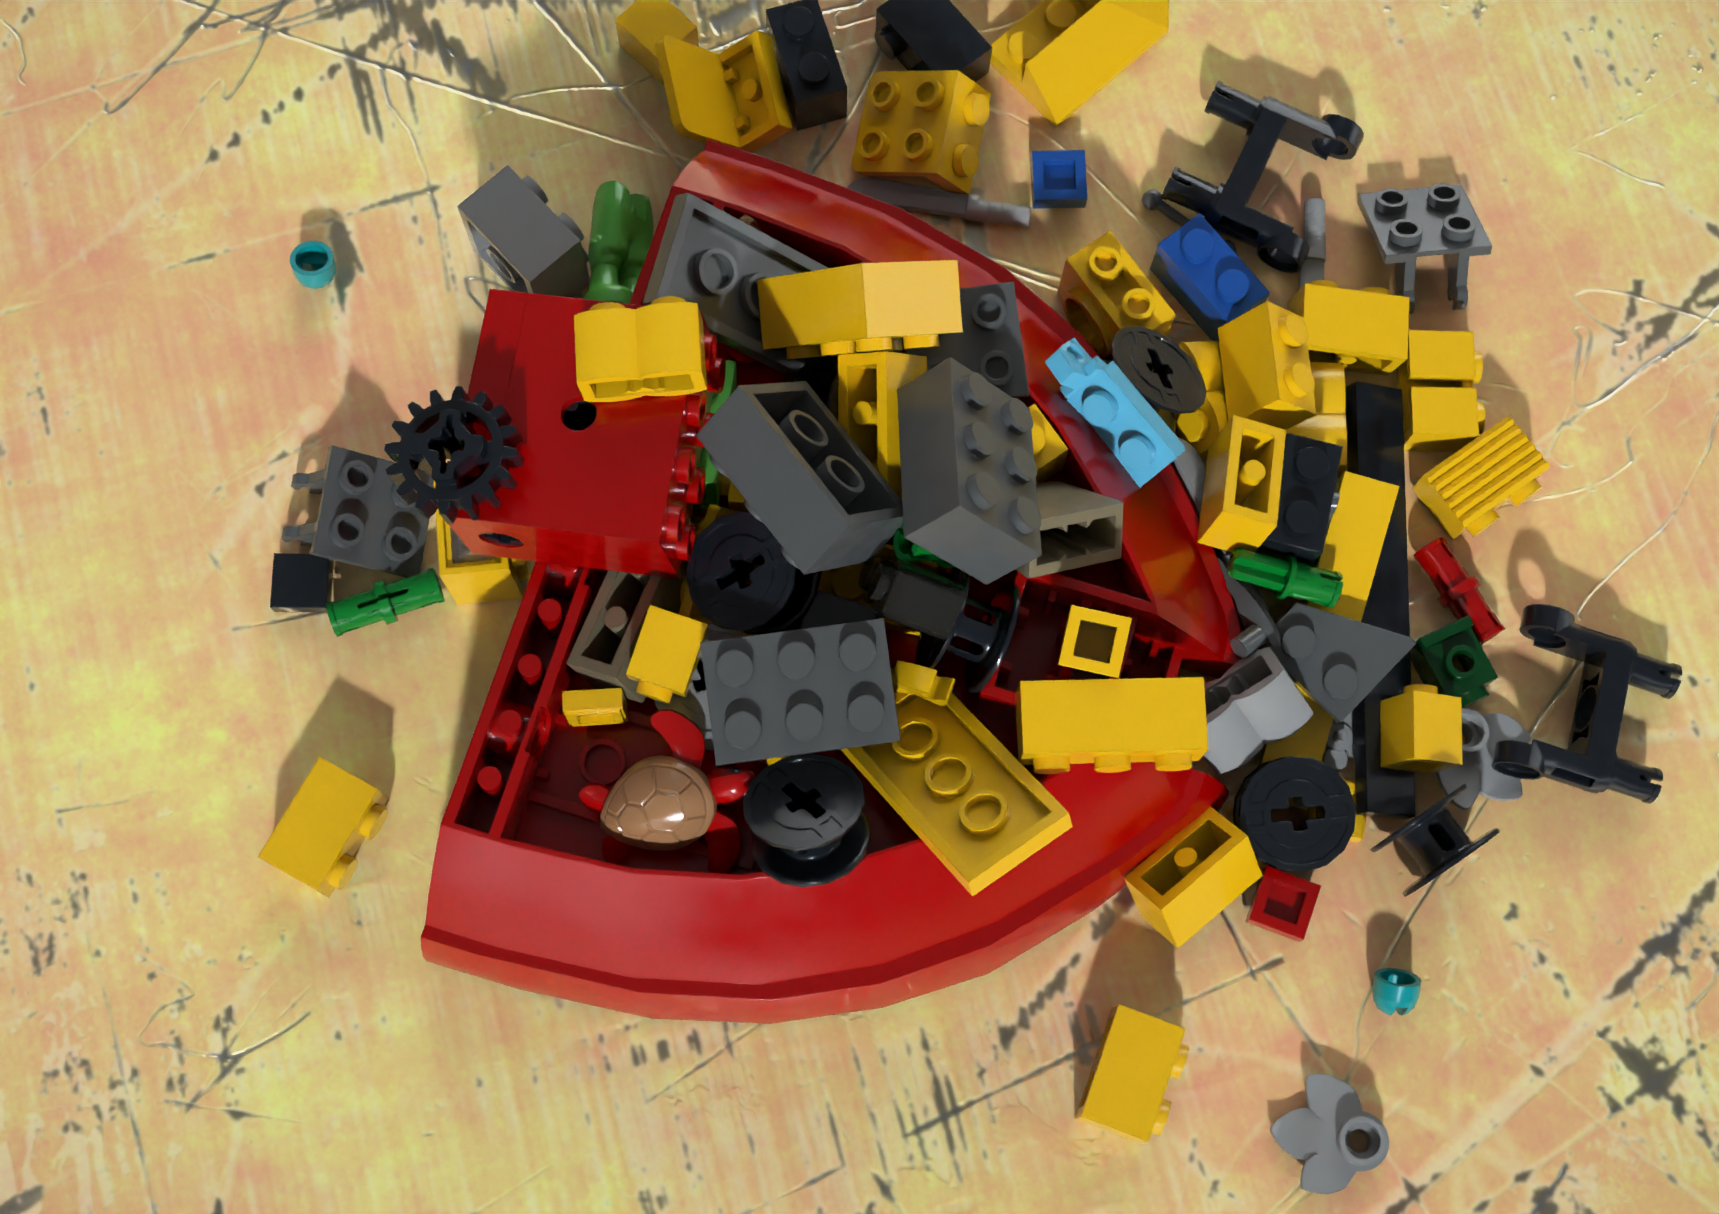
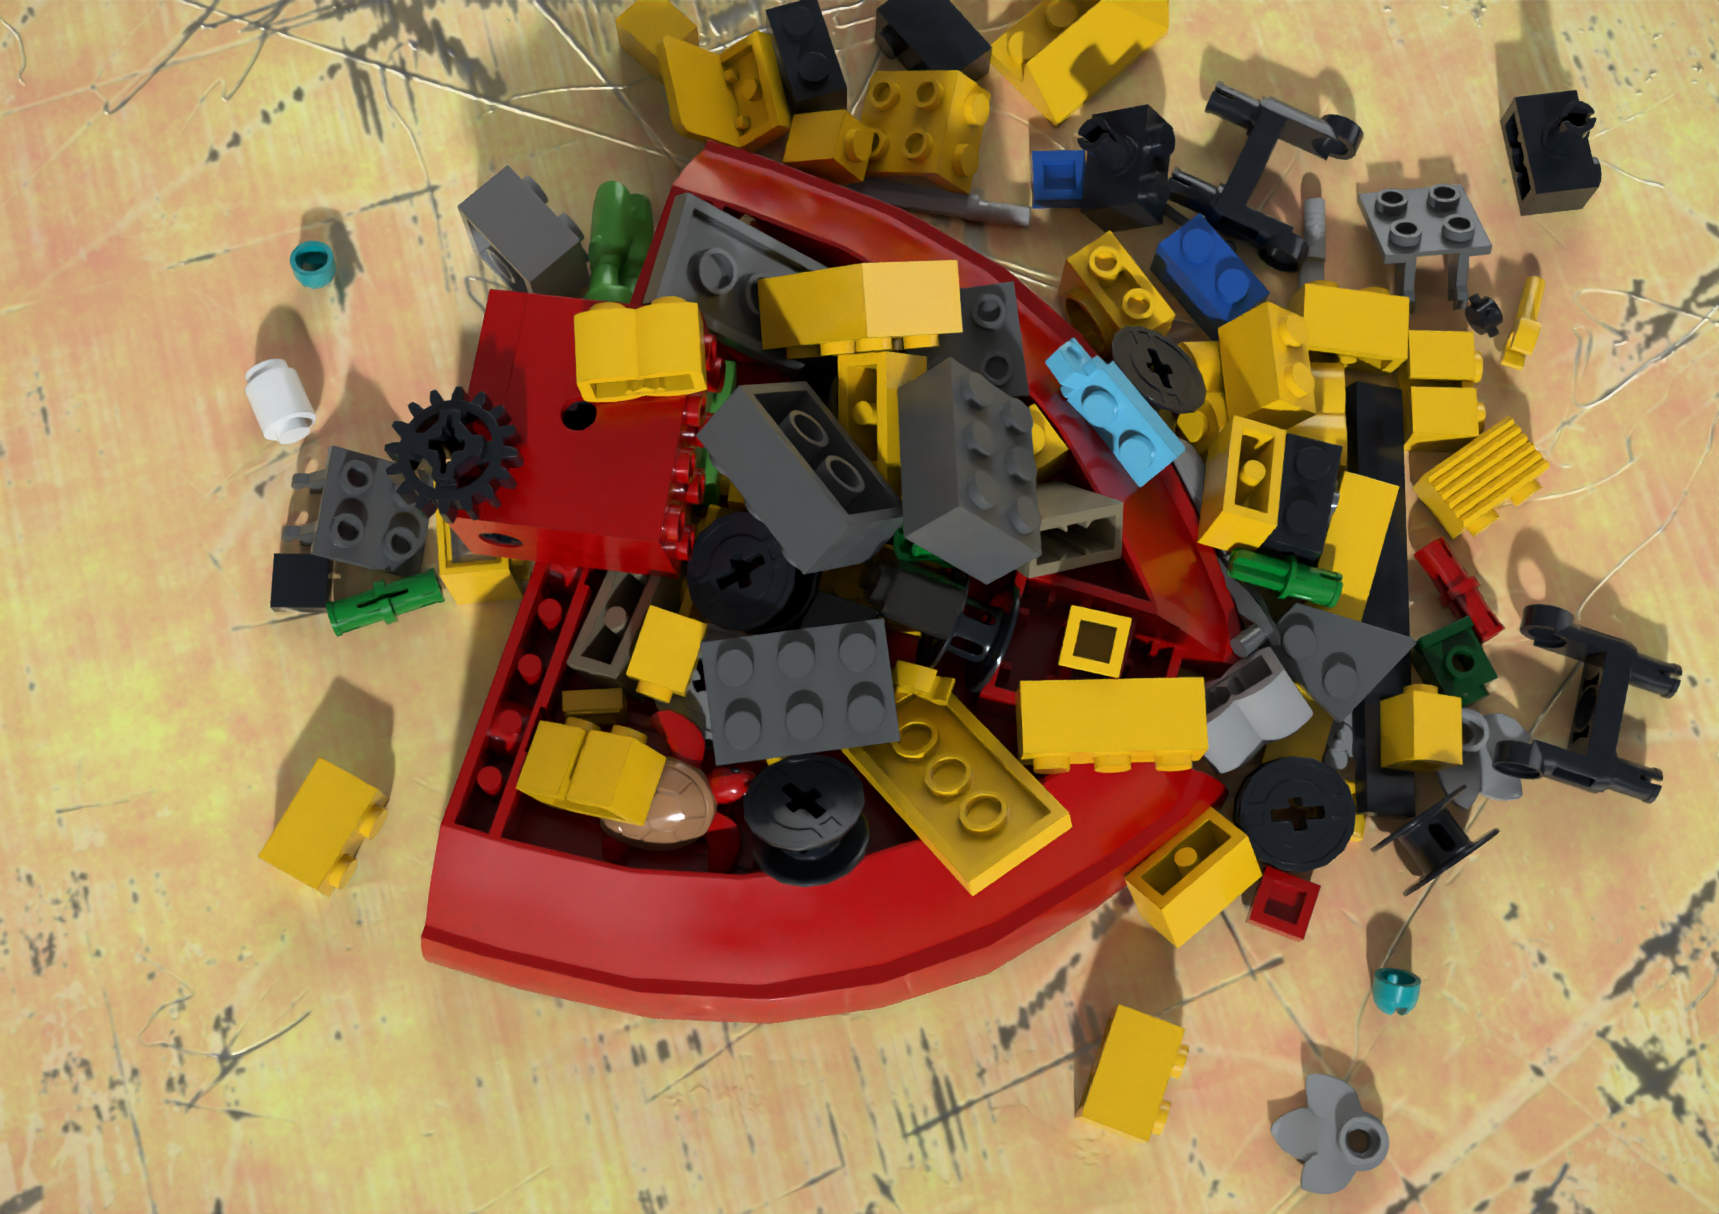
(279, 401): none -> white brick
(592, 770): none -> yellow piece
(829, 146): none -> yellow brick
(1126, 168): none -> black brick
(1483, 315): none -> black piece
(1526, 328): none -> yellow bar
(1551, 152): none -> black brick

